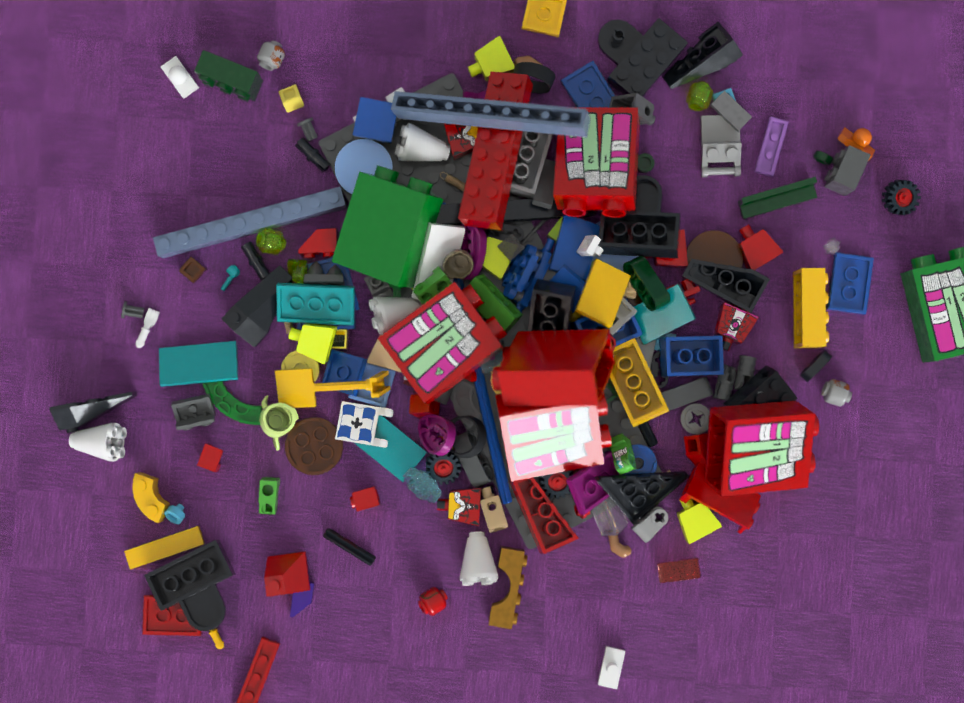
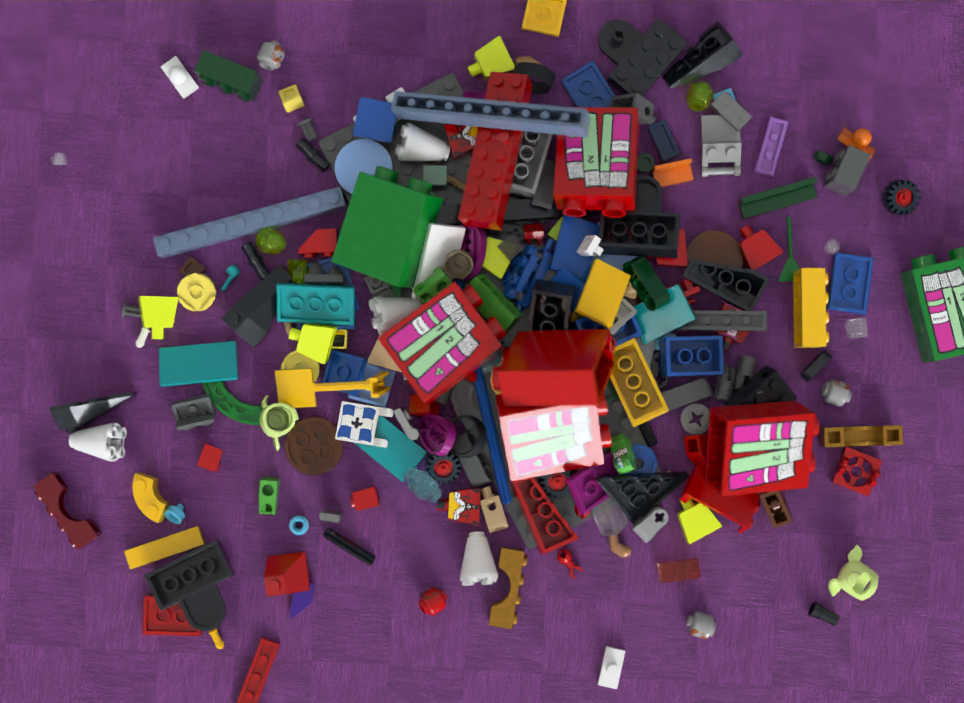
(52, 492): none -> dark red arch
(59, 159): none -> clear plate
(157, 313): none -> neon yellow torso
(196, 292): none -> light yellow tile
(292, 525): none -> medium azure plate
(331, 516): none -> flat silver tile
(404, 419): none -> light grey plate
(435, 174): none -> sand green panel
(533, 231): none -> red tile
(566, 558): none -> red arm
(663, 140): none -> dark blue tile
(673, 172): none -> orange panel
(701, 625): none -> light grey head
(727, 321): none -> dark grey plate
(776, 508): none -> reddish brown brick
(791, 265): none -> green piece
(819, 612): none -> black pin
(854, 577): none -> yellowish green piece
(856, 328): none -> clear tile
(860, 436): none -> pearl gold arch
(874, 463): none -> red piece

